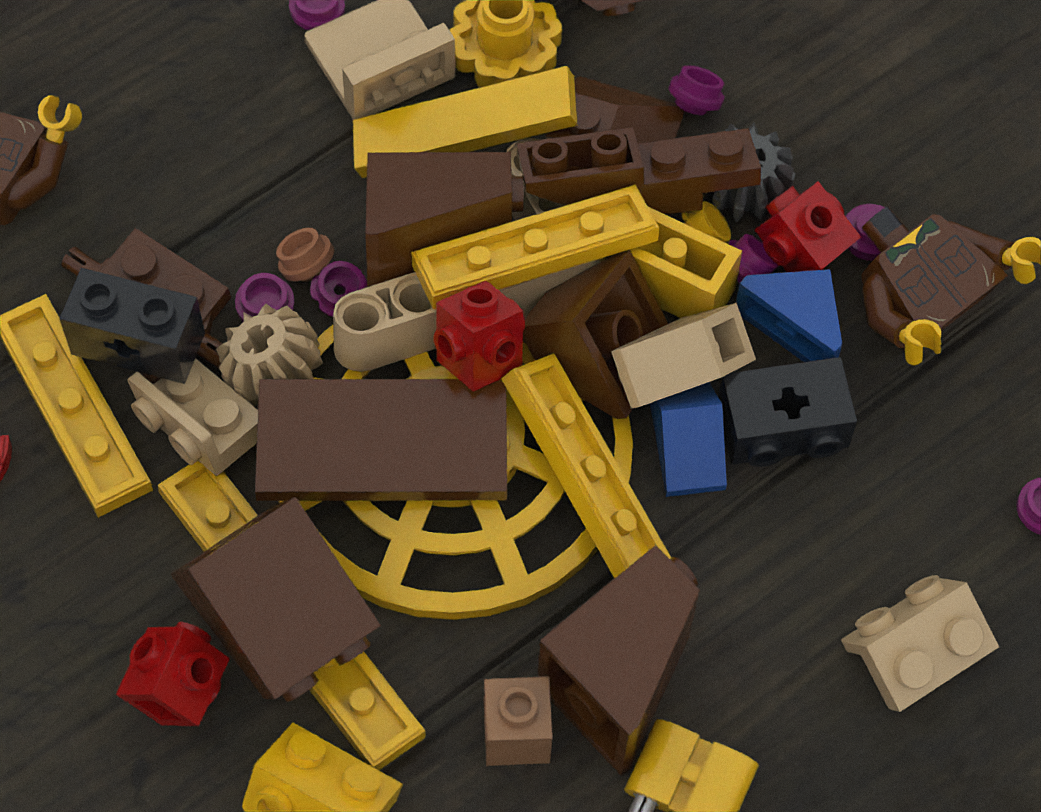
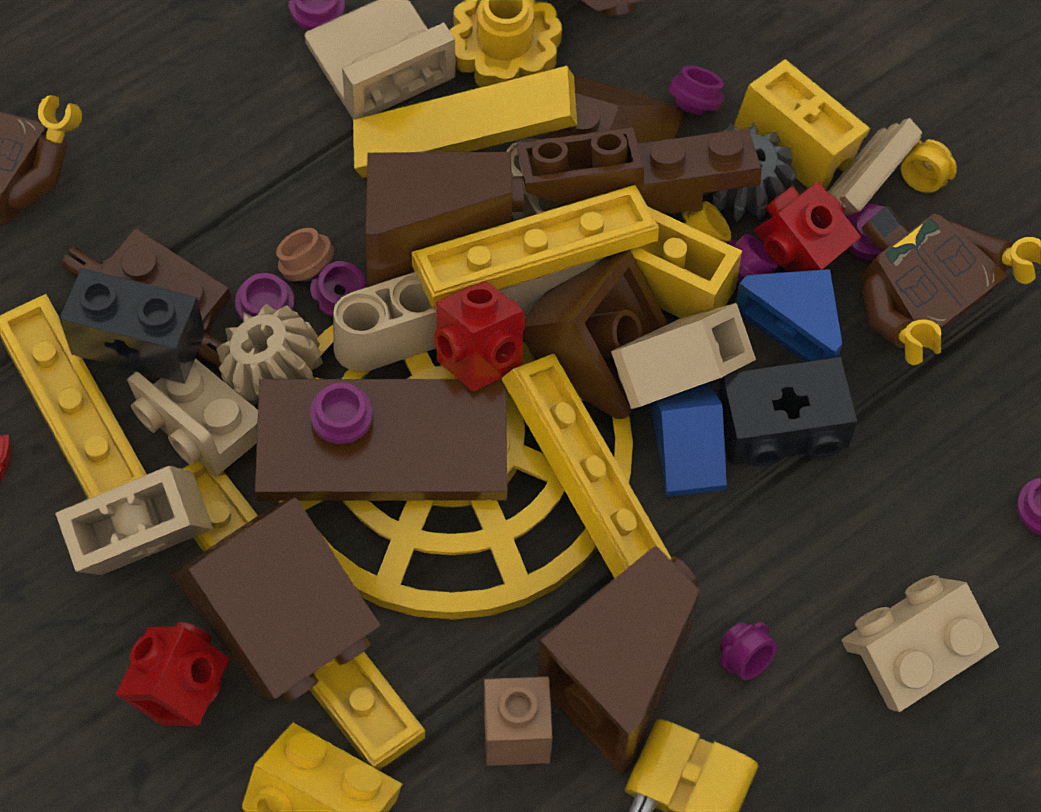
(134, 521): none -> tan brick
(341, 413): none -> magenta plate
(747, 650): none -> magenta plate
(806, 120): none -> yellow hinge
(874, 165): none -> tan tile
(928, 166): none -> yellow plate

